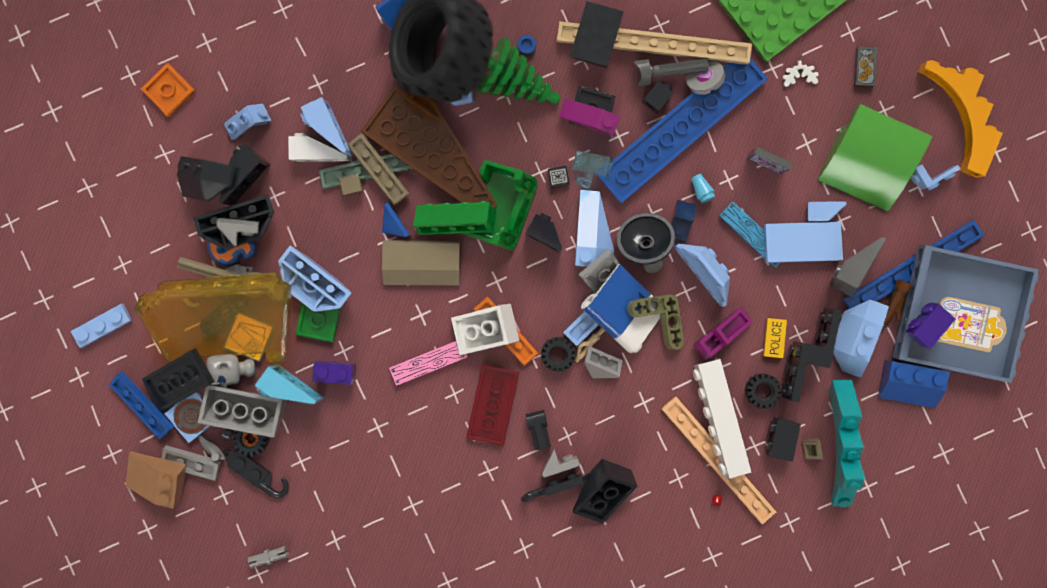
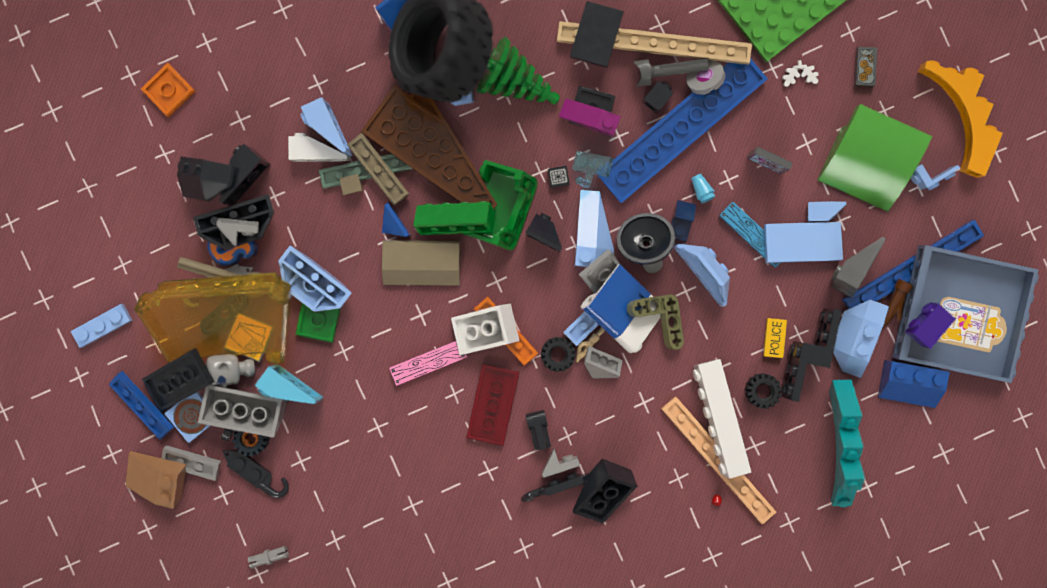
(211, 449): light grey bar -> none
(245, 119): light blue bracket -> none
(334, 372): dark purple piece -> none
(526, 45): blue tile -> none
(722, 333): magenta slope -> none
(782, 439): black brick -> none
(812, 449): dark tan slope -> none

